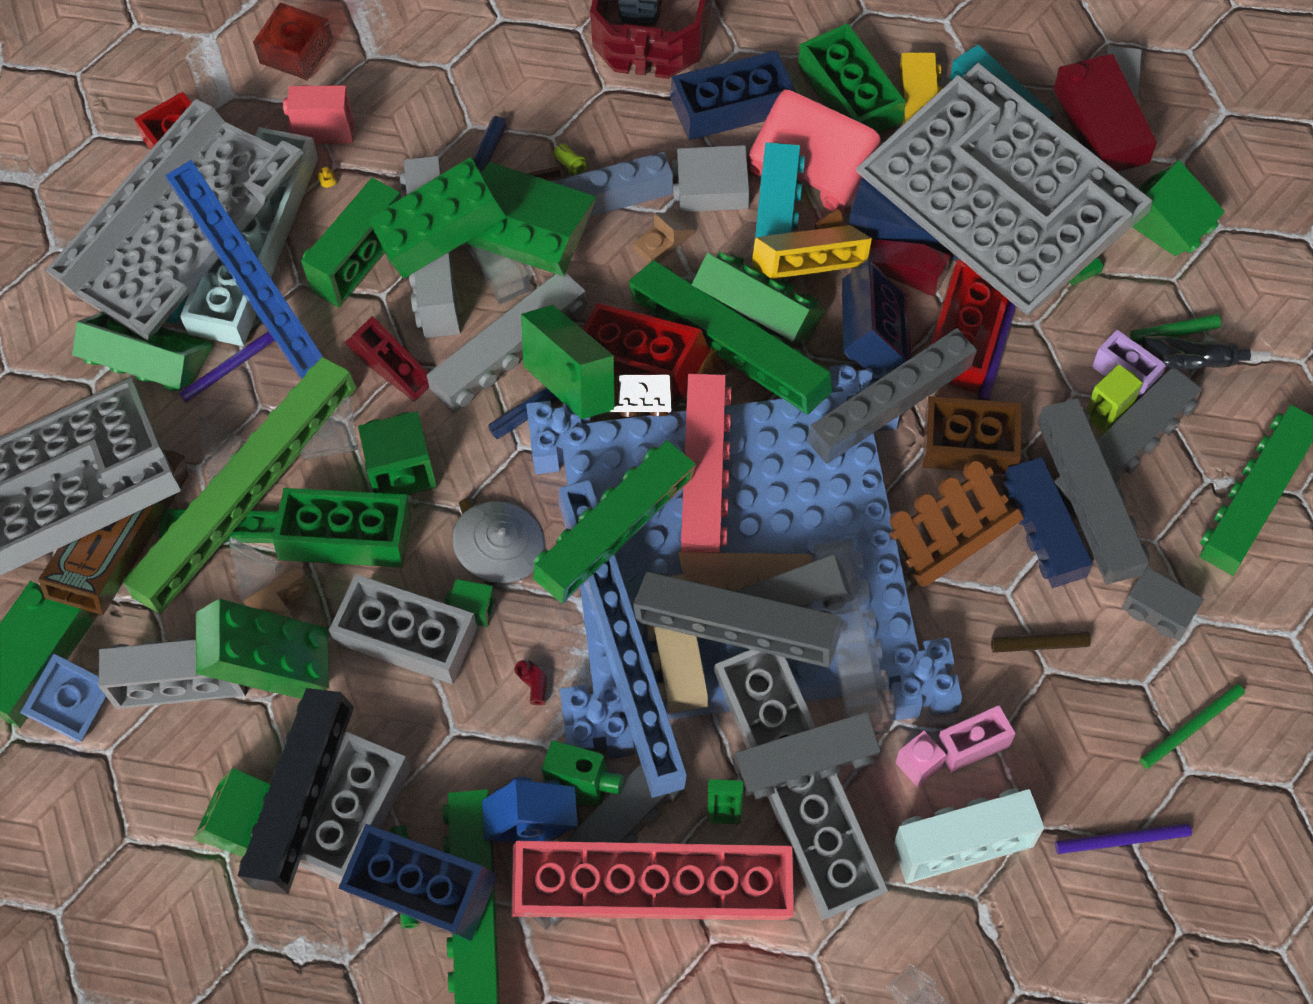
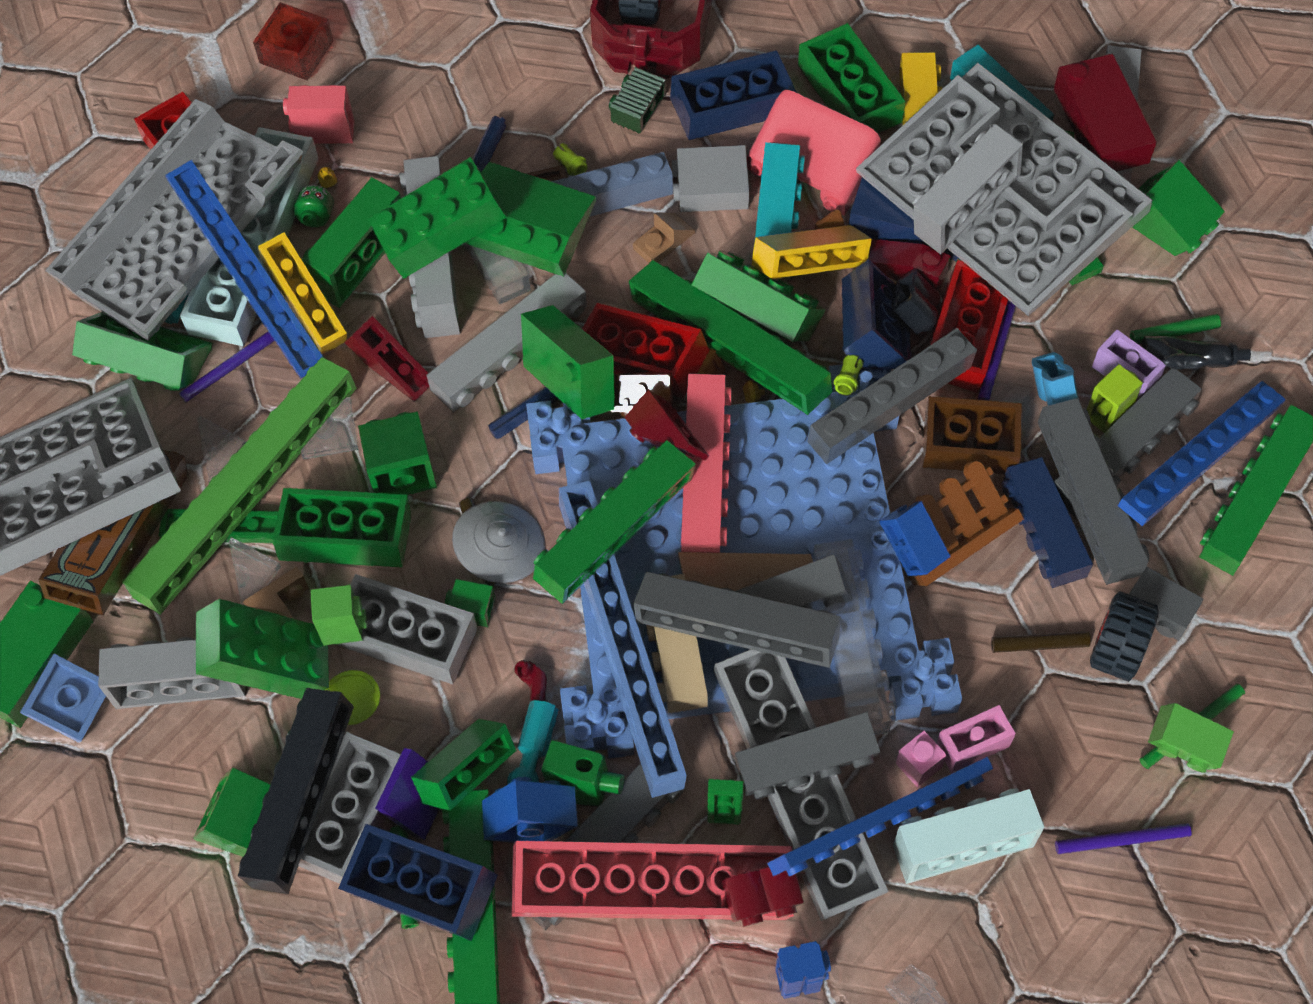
(302, 293): none -> yellow brick
(313, 206): none -> green head
(338, 615): none -> bright green brick
(361, 692): none -> lime piece
(401, 799): none -> dark purple tile
(463, 764): none -> green brick
(535, 738): none -> teal piece
(637, 99): none -> dark green brick
(658, 421): none -> dark red slope
(752, 392): none -> rock
(761, 893): none -> dark red brick
(801, 969): none -> blue brick
(846, 381): none -> lime pin
(874, 822): none -> blue plate
(914, 539): none -> blue hinge
(916, 302): none -> black brick
(967, 188): none -> light grey brick
(1054, 379): none -> dark azure brick
(1124, 636): none -> black wheel
(1190, 737): none -> bright green brick
(1201, 453): none -> blue plate

